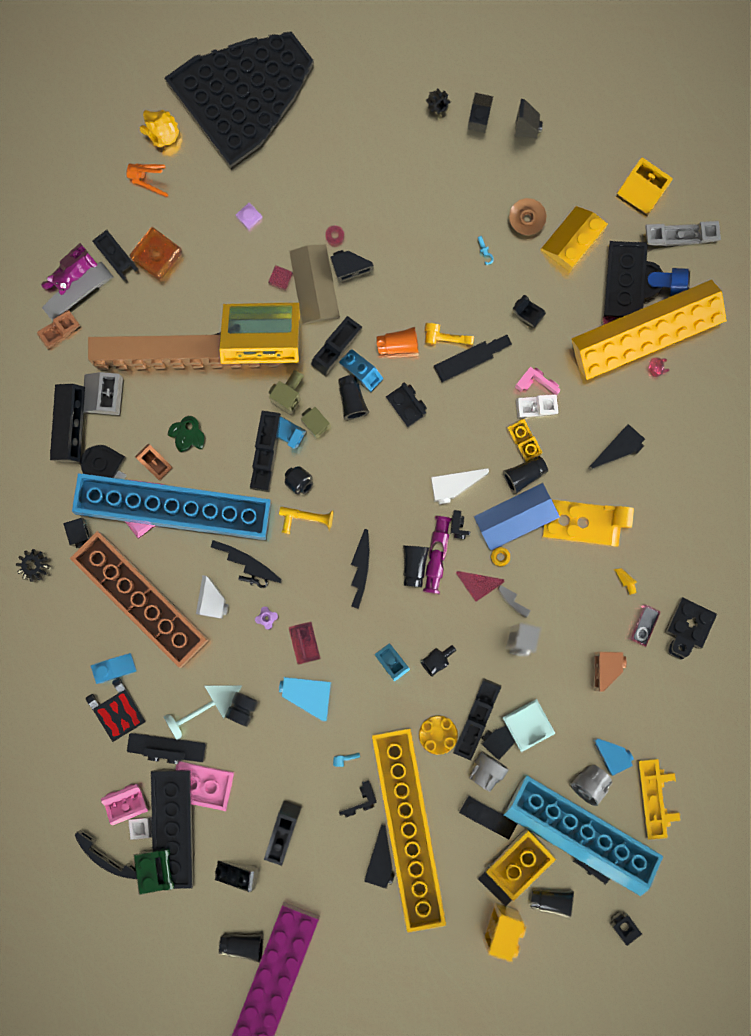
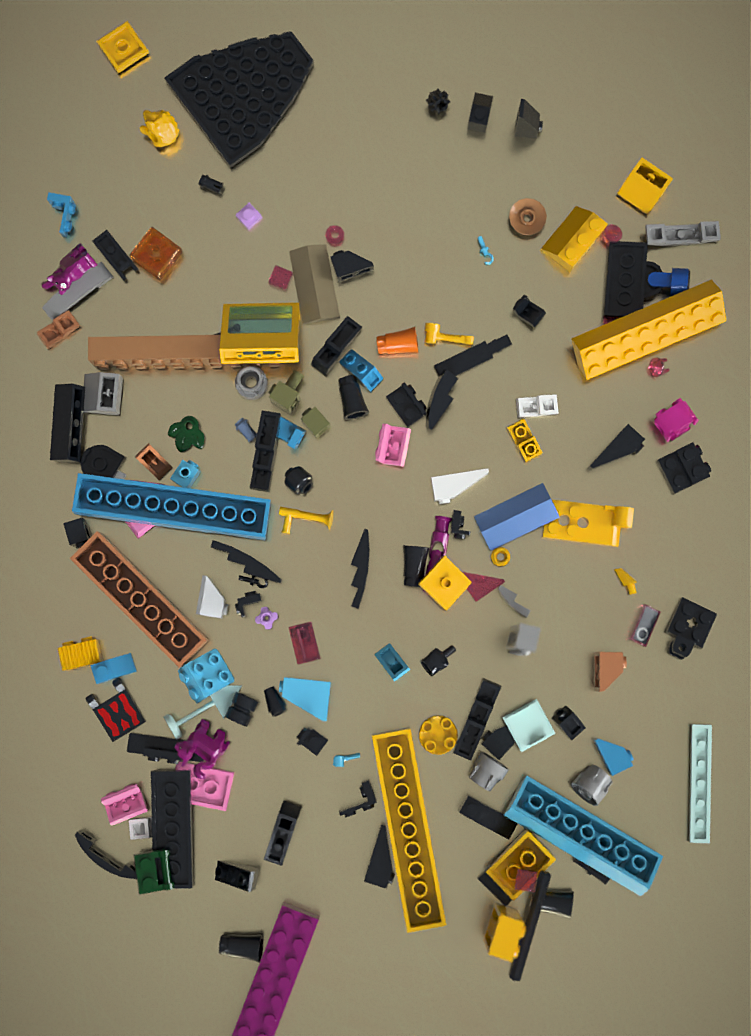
(38, 561): black gear -> none
(59, 201): none -> dark azure bracket
(80, 654): none -> yellow brick
(122, 47): none -> yellow plate
(137, 172): orange plant -> none
(185, 474): none -> medium azure brick
(204, 746): none -> magenta animal
(205, 675): none -> medium azure bracket
(209, 183): none -> black pin
(244, 375): none -> light grey piece
(246, 429): none -> sand blue pin
(250, 598): none -> black bracket
(275, 703): none -> black cone
(311, 740): none -> black bracket
(392, 445): none -> bright pink bracket
(439, 398): none -> black slope
(444, 583): none -> yellow plate
(525, 473): black plant -> none
(525, 880): none -> clear pink tile
(526, 381): bright pink bracket -> none
(530, 923): none -> black axle
(568, 722): none -> black bracket
(612, 234): none -> clear pink plate
(630, 933): black brick -> none
(655, 814): yellow hinge -> none
(675, 420): none -> dark pink brick
(684, 467): none -> black plate
(700, 783): none -> light aqua plate

